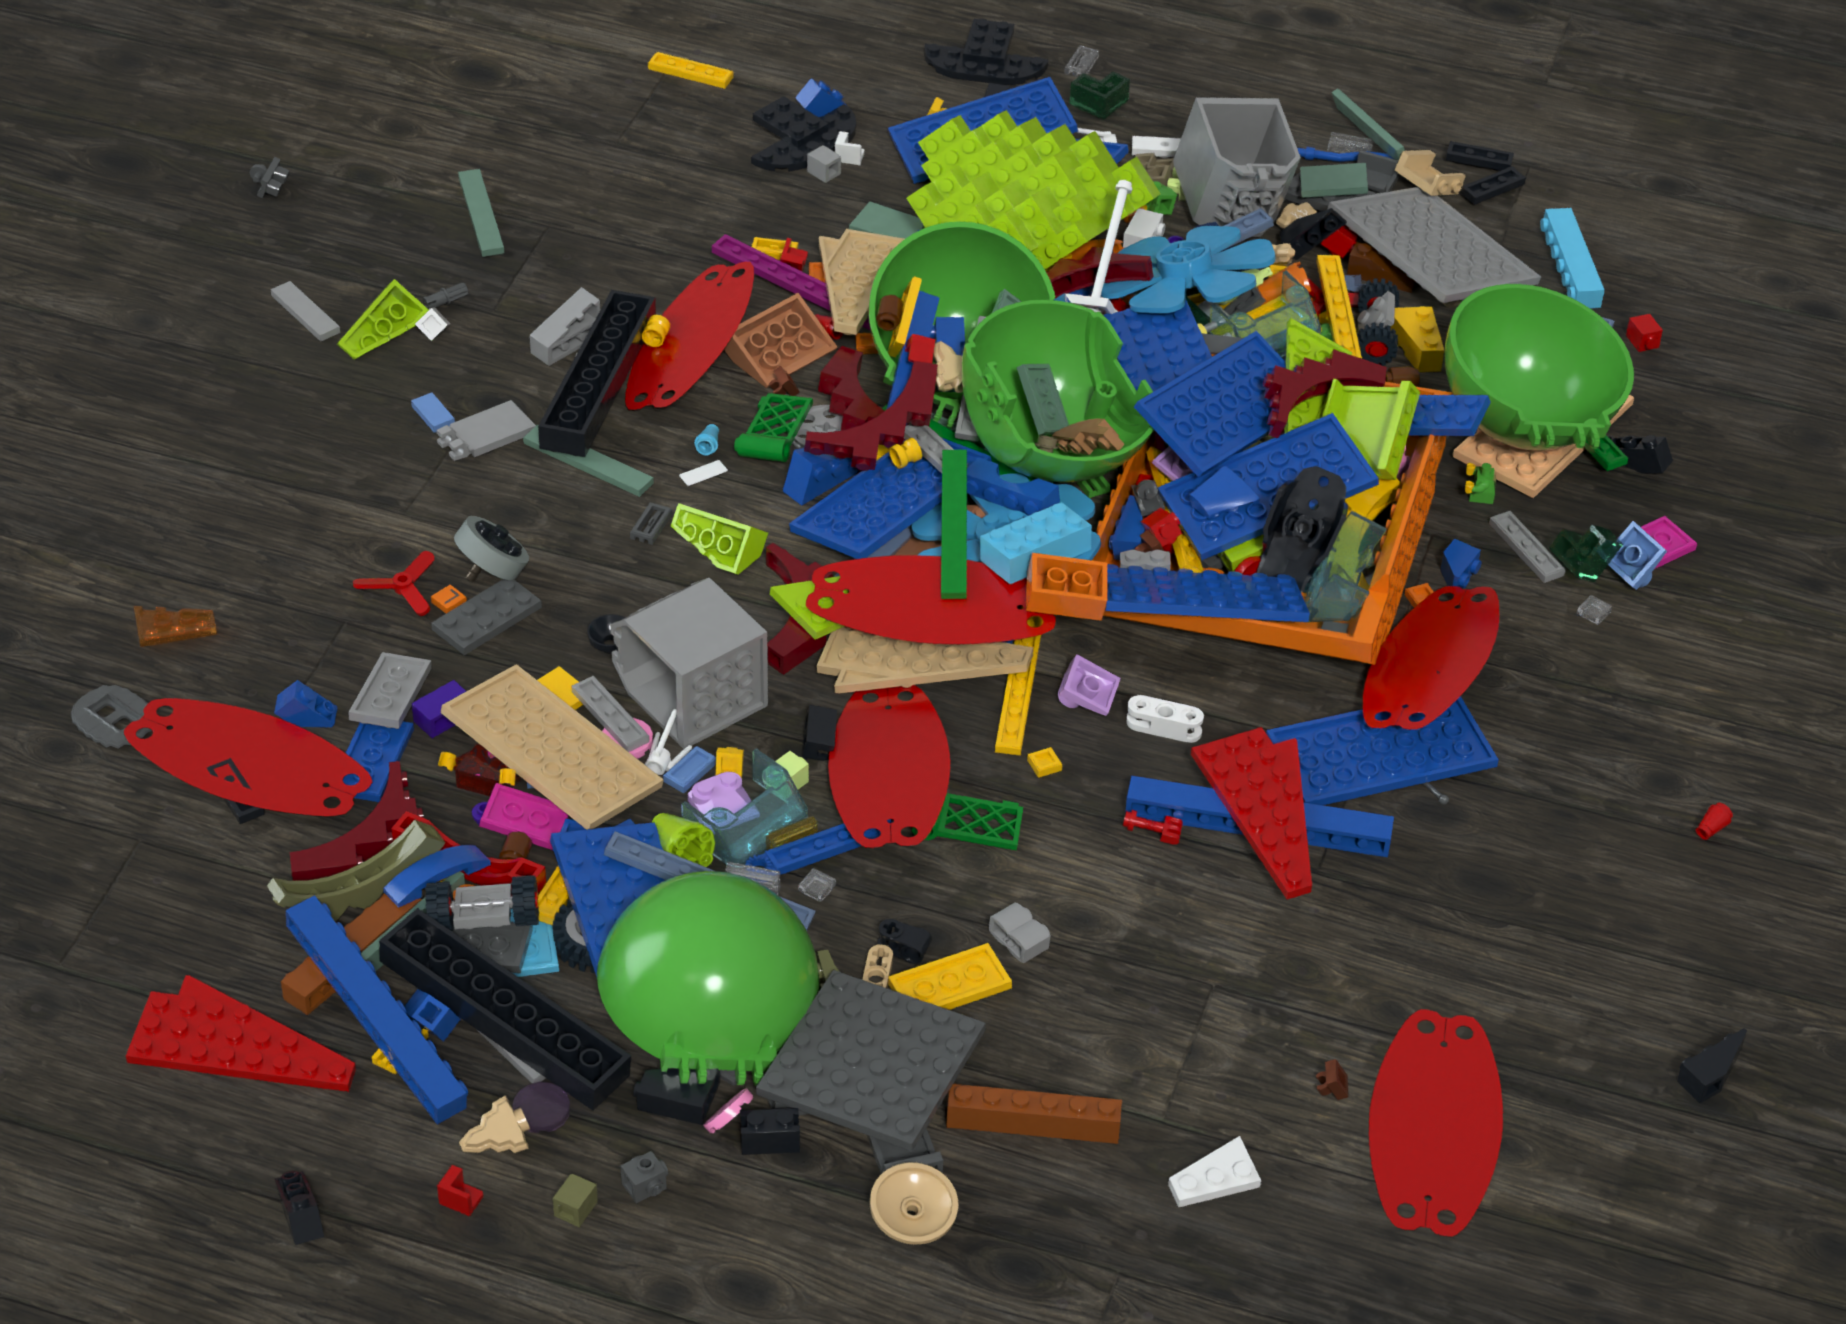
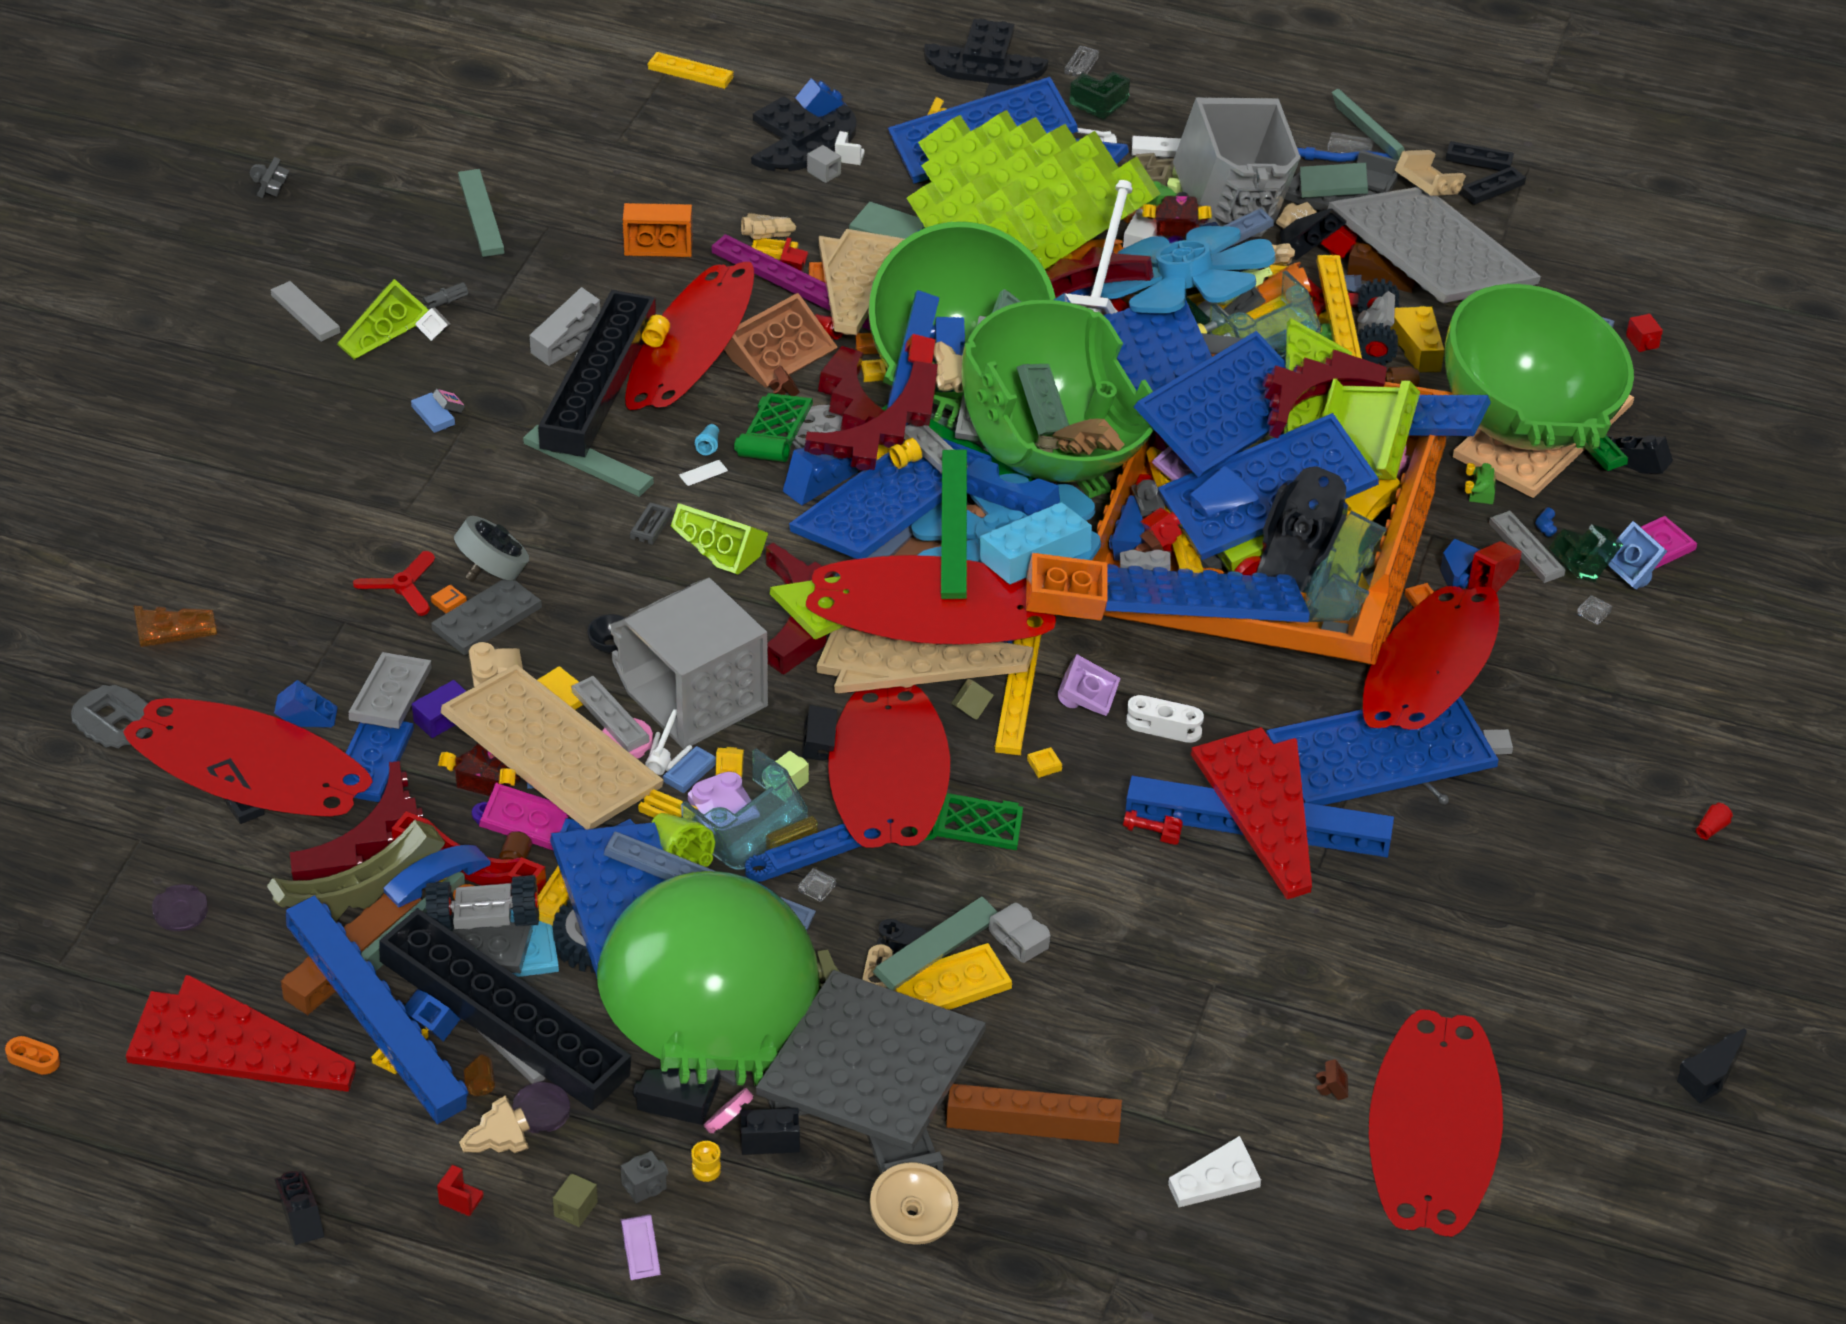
(36, 1055): none -> orange plate
(180, 908): none -> clear purple tile
(448, 400): none -> dark grey tile
(480, 1076): none -> clear orange brick
(485, 431): light grey tile -> none
(489, 662): none -> tan slope
(640, 1247): none -> lavender tile
(657, 230): none -> orange brick
(662, 801): none -> yellow tile
(706, 1161): none -> yellow wheel
(766, 226): none -> tan rock
(766, 877): clear tile -> none
(873, 370): none -> yellow tile
(889, 312): reddish brown brick -> none
(900, 333): yellow tile -> none
(935, 944): none -> sand green tile
(972, 699): none -> olive panel
(1177, 214): none -> clear red torso
(1494, 566): none -> red slope
(1499, 741): none -> light grey tile
(1545, 524): none -> blue arm
(1572, 257): medium azure brick -> none

